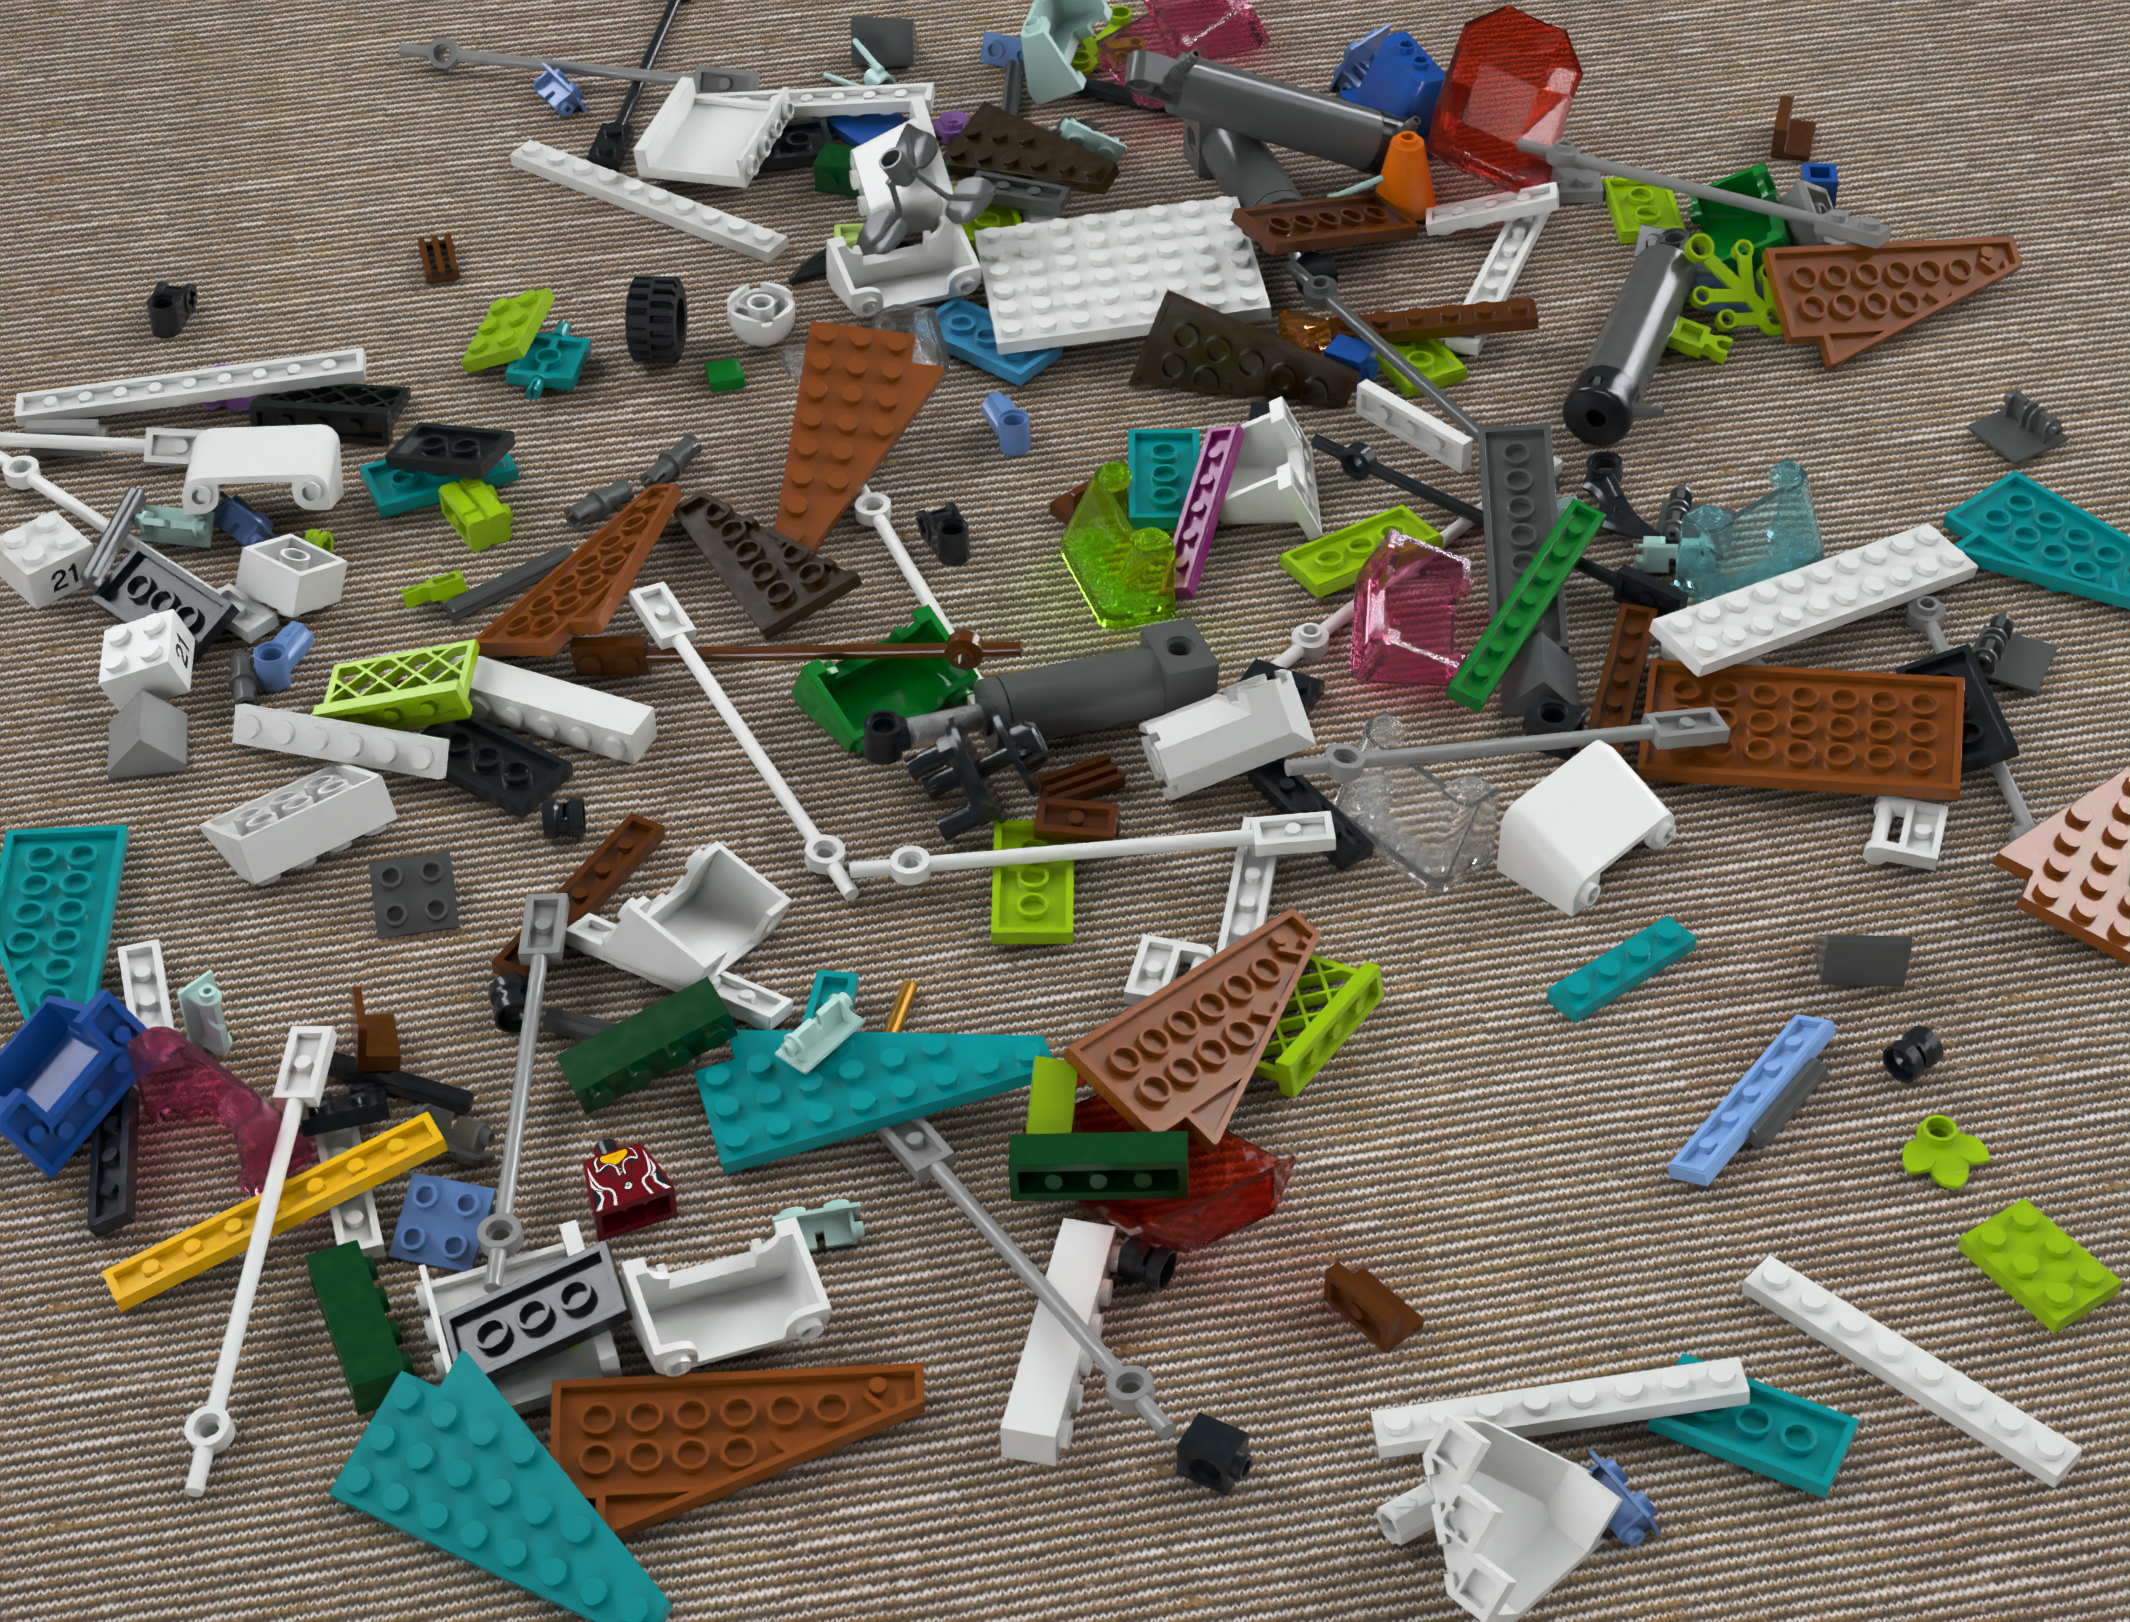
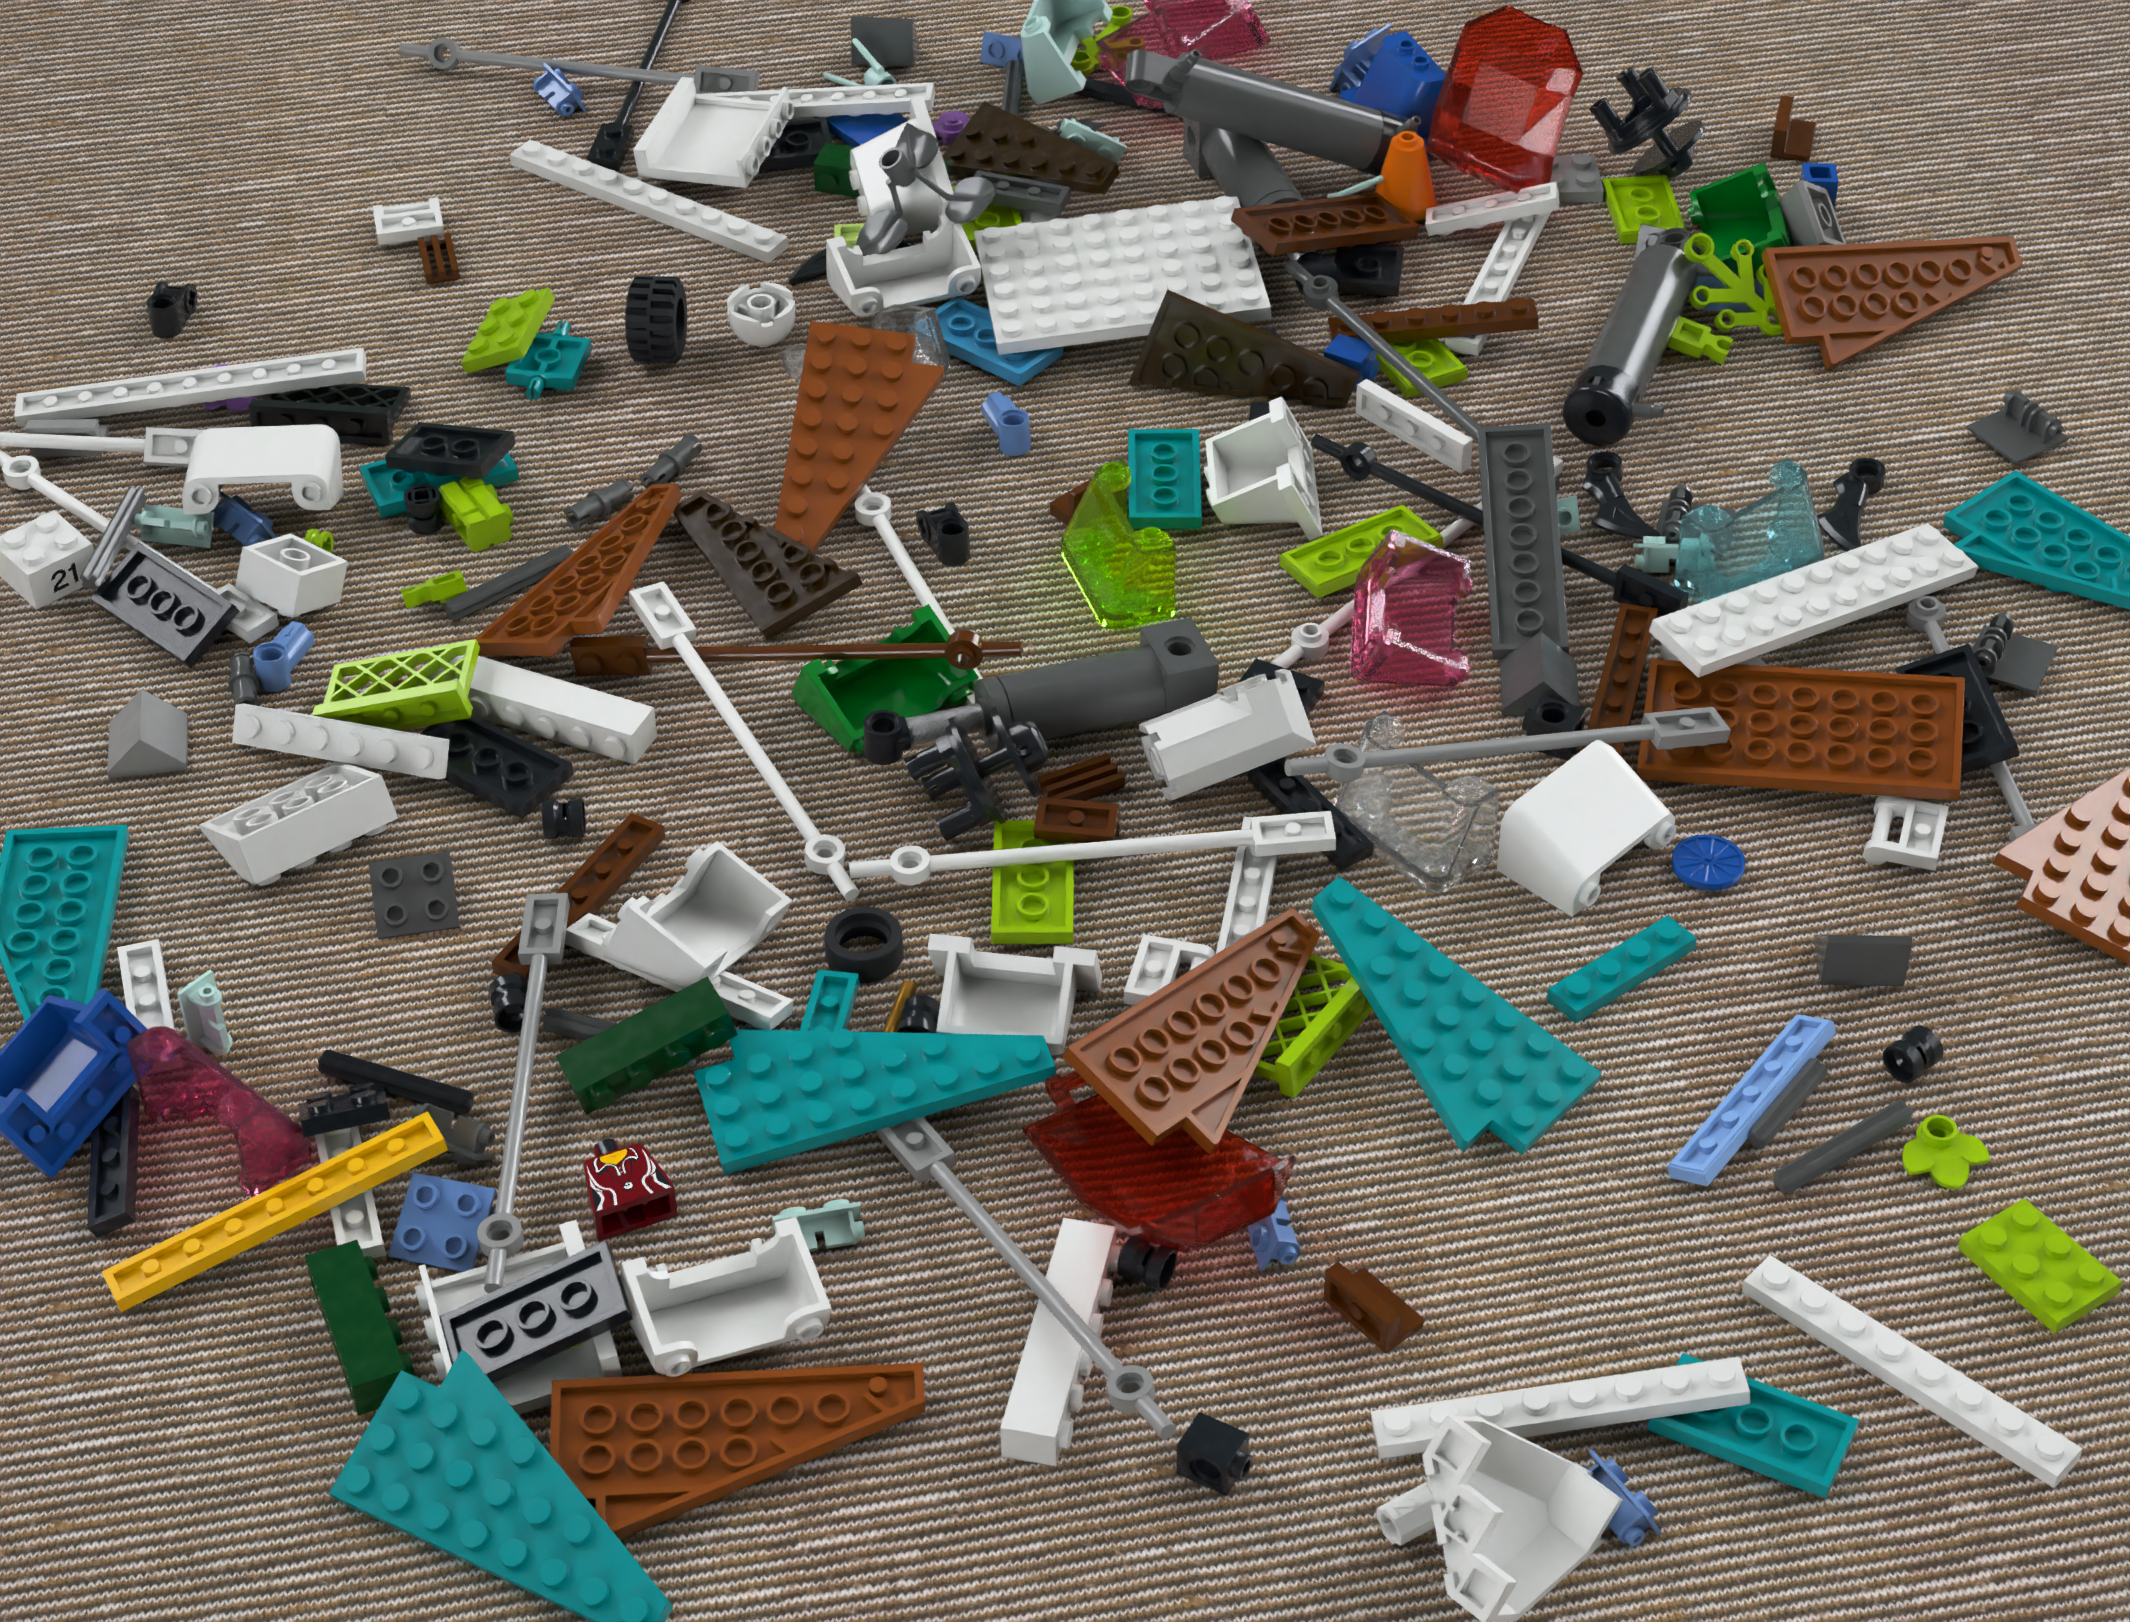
(147, 656): white brick -> none
(297, 1086): white bar -> none
(373, 1038): reddish brown panel -> none
(408, 222): none -> white plate
(424, 509): none -> black wheel
(724, 375): green tile -> none
(820, 1035): light aqua hinge -> none
(858, 923): none -> black tyre
(919, 1015): none -> black wheel
(1010, 991): none -> white windscreen
(1051, 1096): lime tile -> none
(1099, 1166): dark green brick -> none
(1204, 506): magenta tile -> none
(1273, 1238): none -> medium blue hinge
(1304, 330): clear orange slope -> none
(1369, 270): none -> black plate
(1461, 1040): none -> teal wing
(1525, 606): green tile -> none
(1651, 111): none -> black piece
(1708, 862): none -> blue wheel
(1833, 223): light grey bar -> none
(1842, 1147): none -> dark grey axle
(1843, 519): none -> black piece

